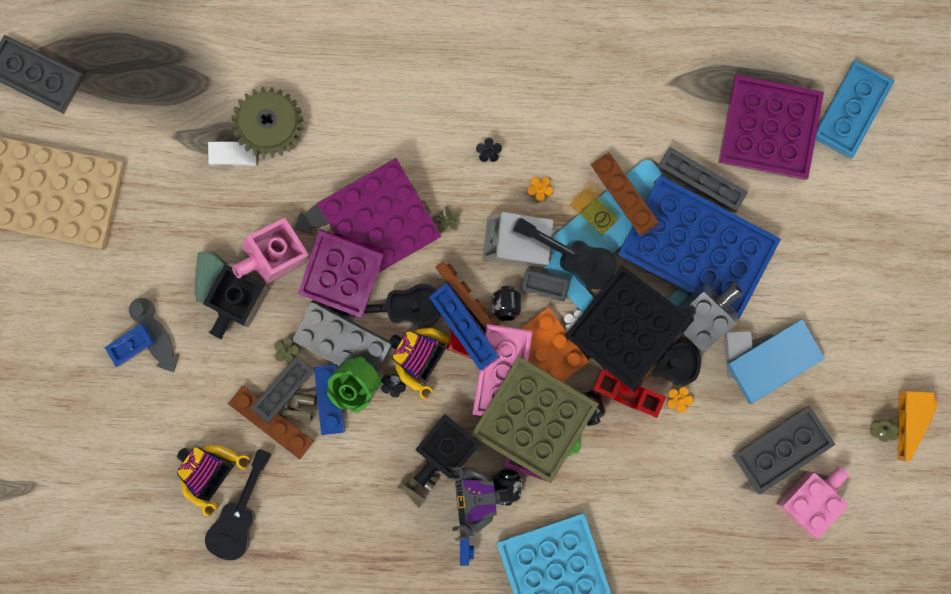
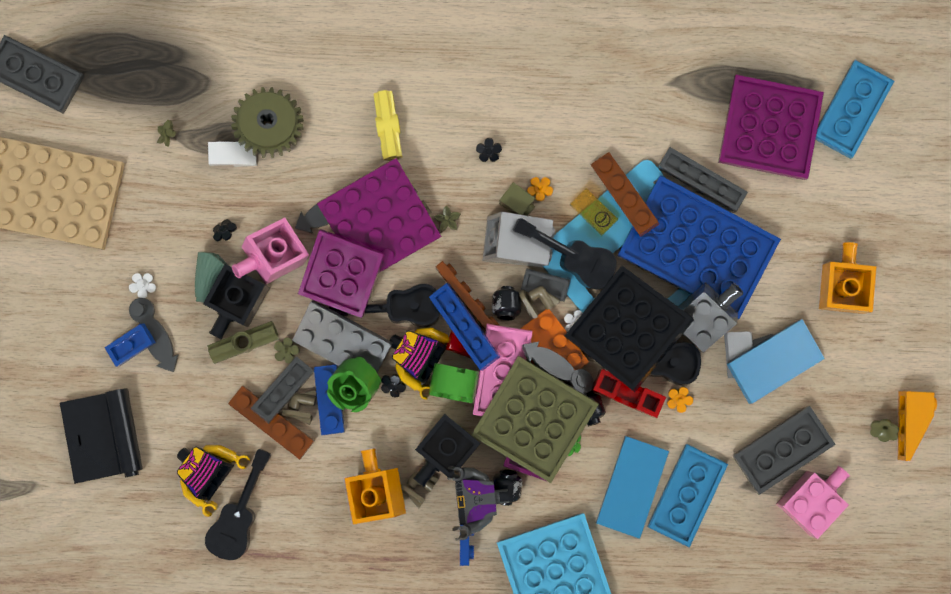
(101, 436): none -> black door
(142, 285): none -> white plant
(166, 132): none -> olive plant
(223, 230): none -> black plant
(230, 346): none -> olive piece
(375, 492): none -> light orange brick
(387, 125): none -> light yellow piece
(454, 383): none -> bright green brick
(517, 200): none -> olive brick
(539, 292): none -> dark tan piece
(558, 367): none -> dark grey brick
(632, 487): none -> dark azure tile
(687, 495): none -> dark azure tile
(847, 284): none -> light orange brick

